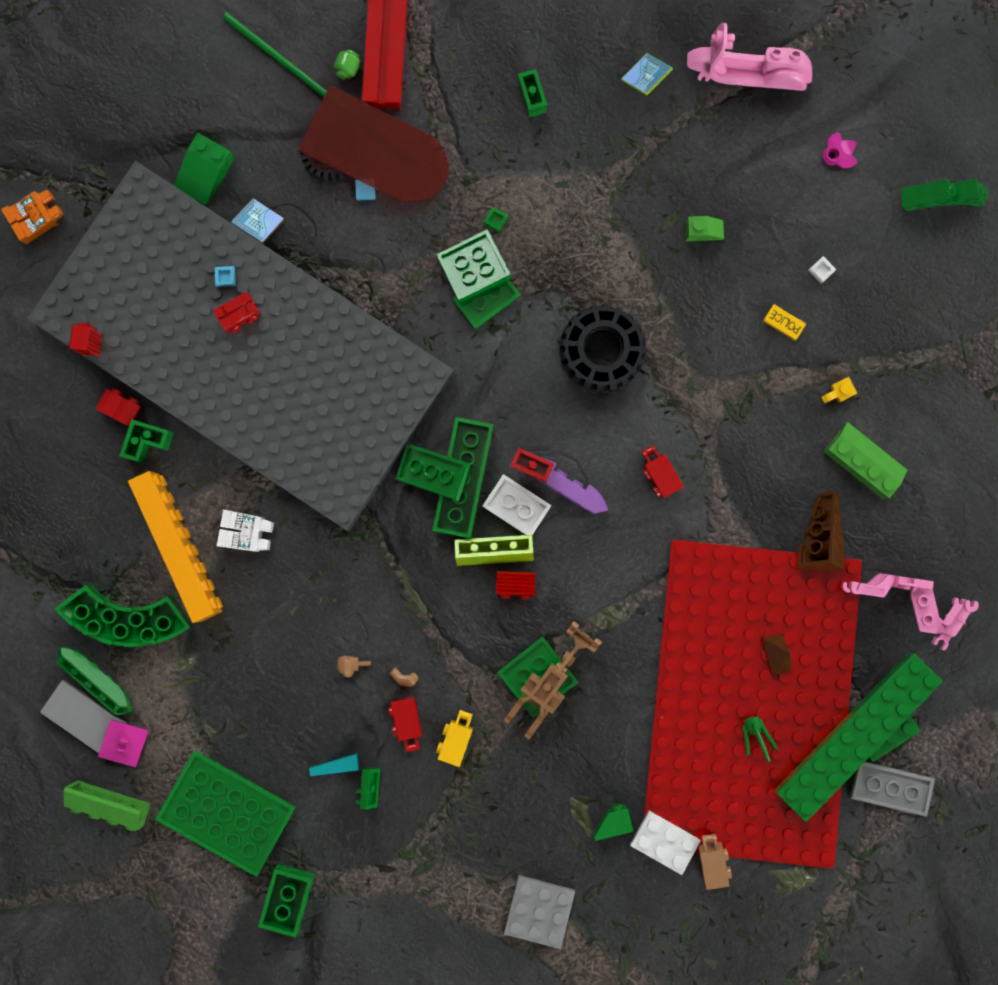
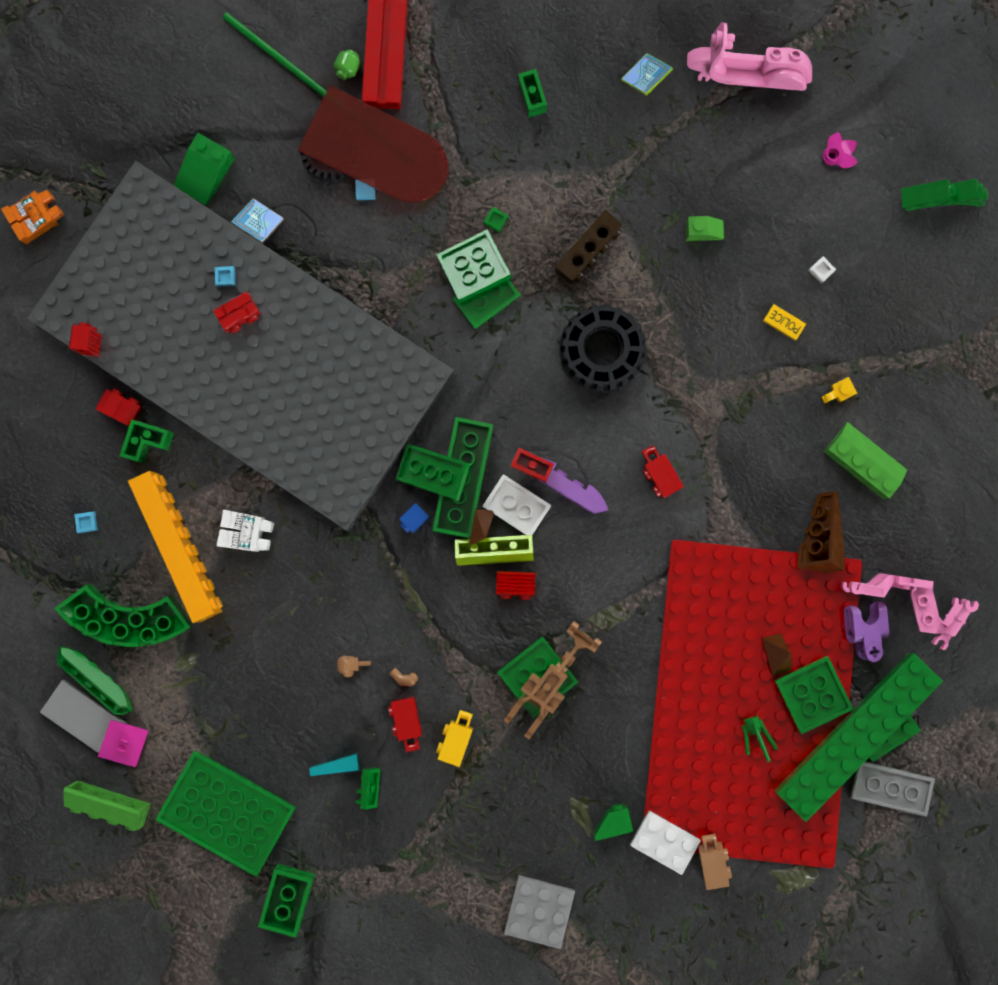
(86, 522): none -> medium azure tile
(413, 519): none -> blue brick
(480, 525): none -> reddish brown slope
(605, 223): none -> dark brown brick
(813, 694): none -> green plate
(867, 634): none -> medium lavender piece

